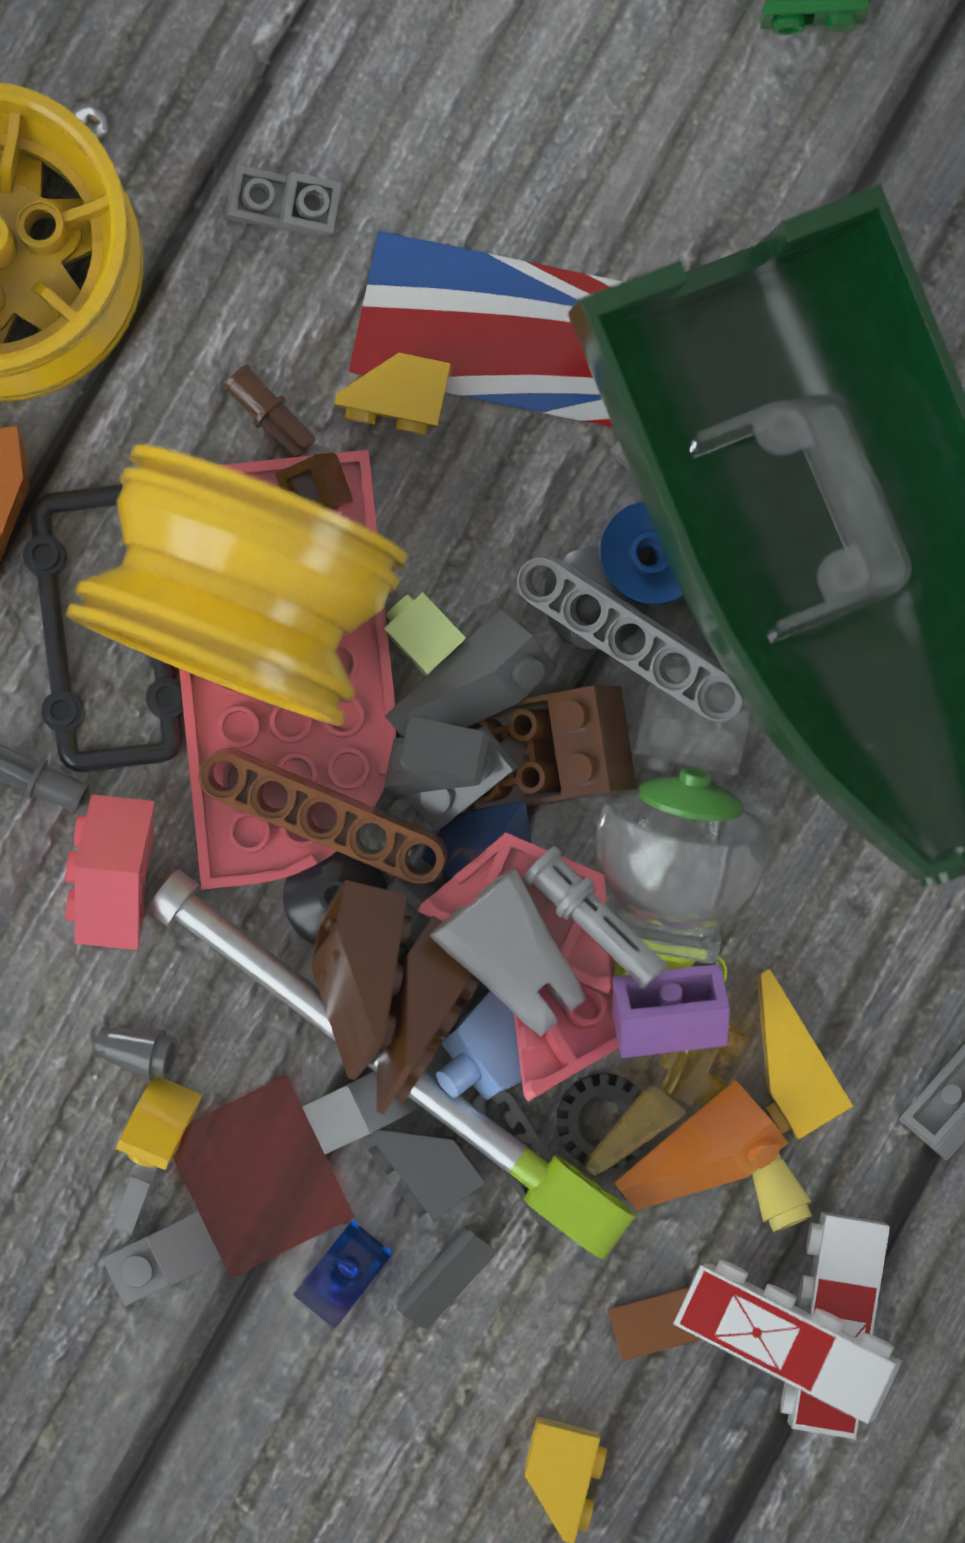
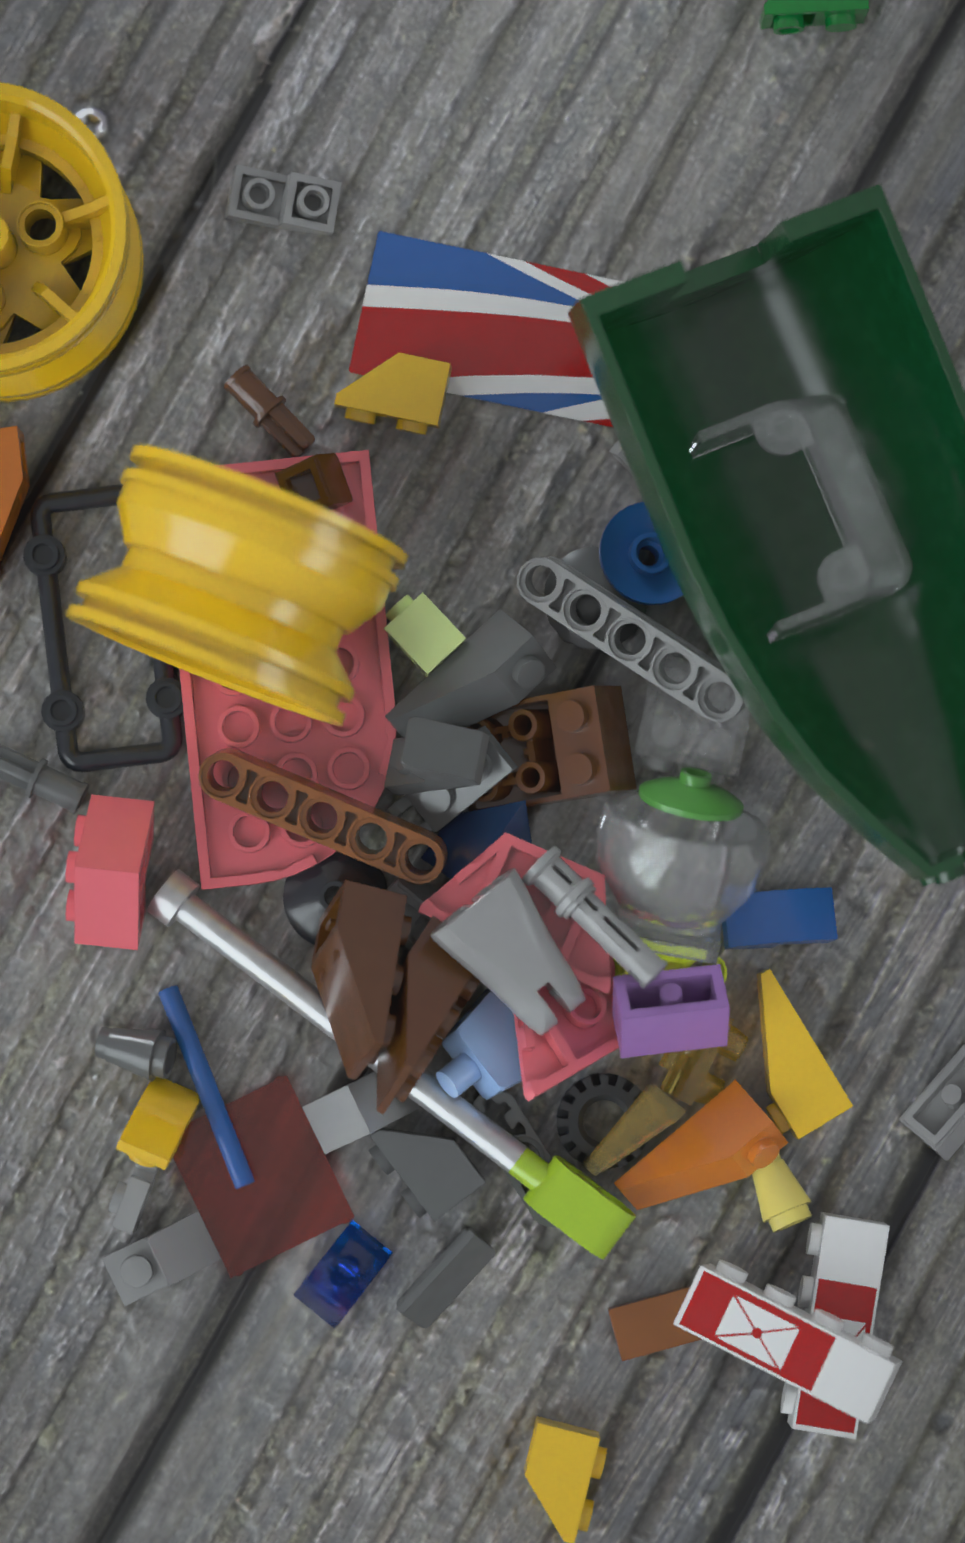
(206, 1087): none -> blue bar
(782, 918): none -> blue slope

